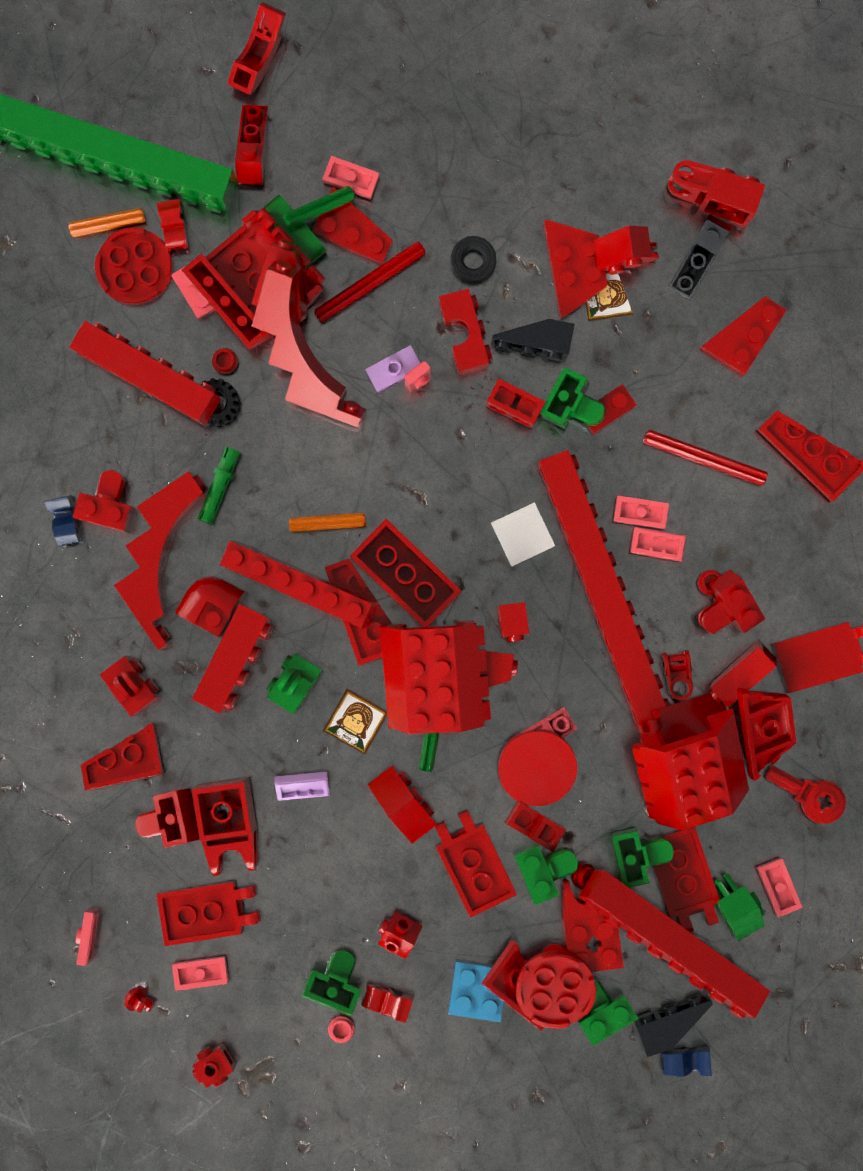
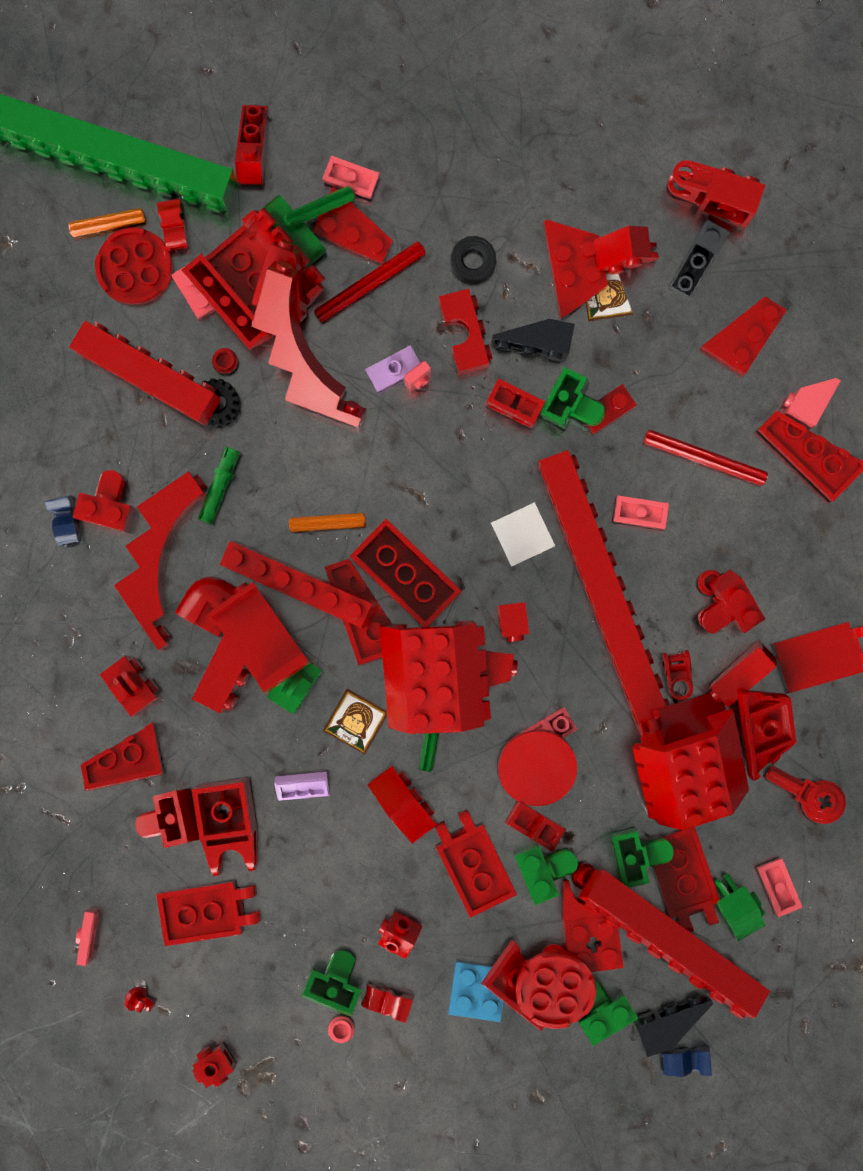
(200, 973): coral plate -> none
(258, 636): none -> red panel
(259, 51): red arch -> none
(658, 544): coral plate -> none
(810, 402): none -> coral slope

